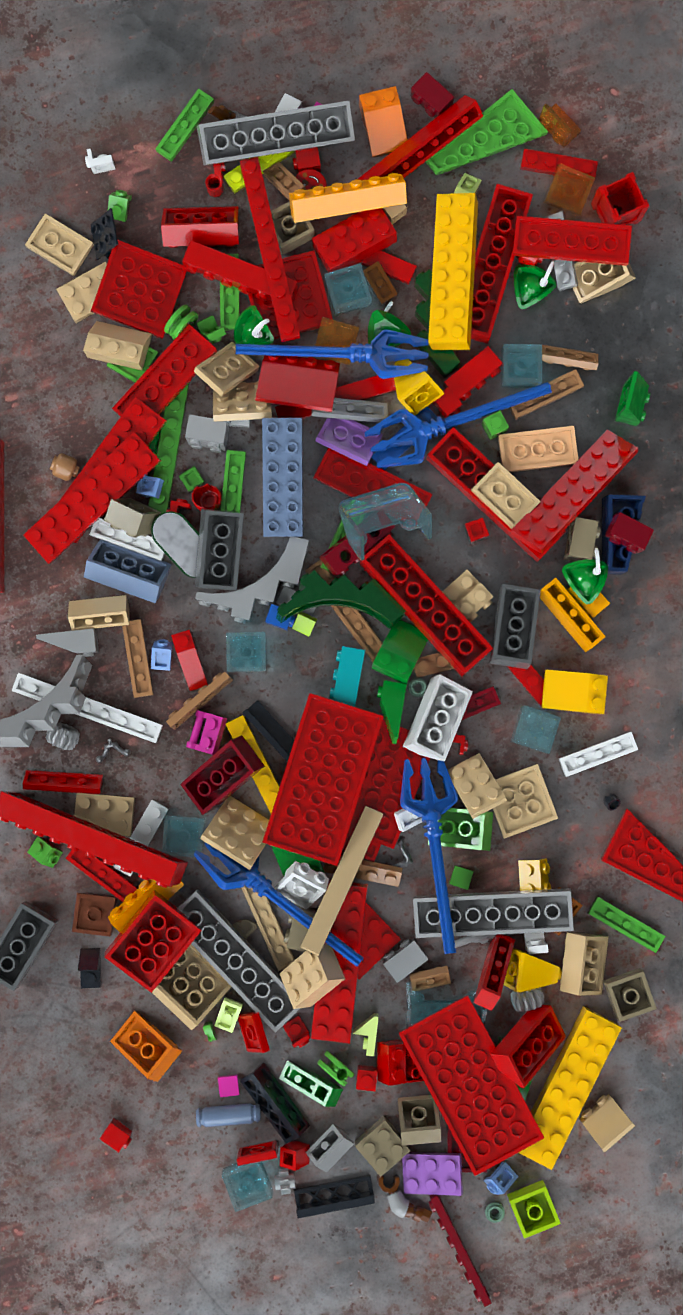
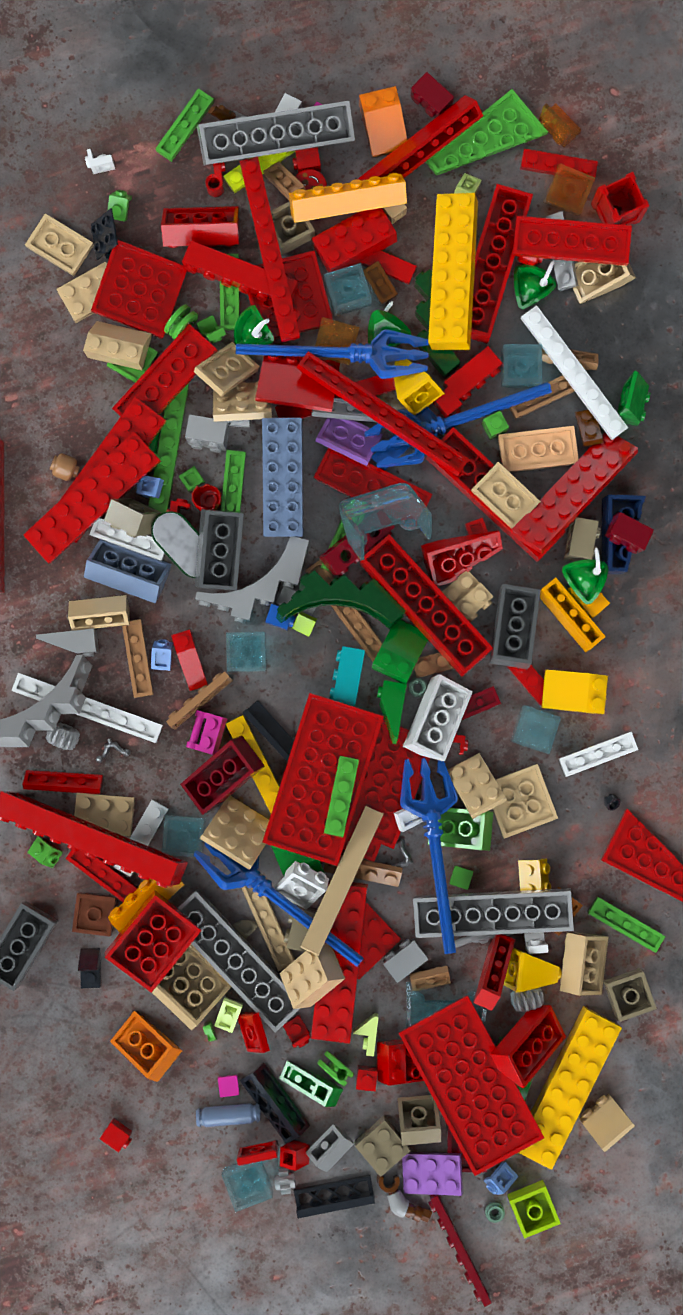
(341, 796): none -> bright green plate
(382, 413): none -> red plate
(453, 556): none -> red wedge
(574, 372): none -> white plate
(588, 428): none -> reddish brown plate

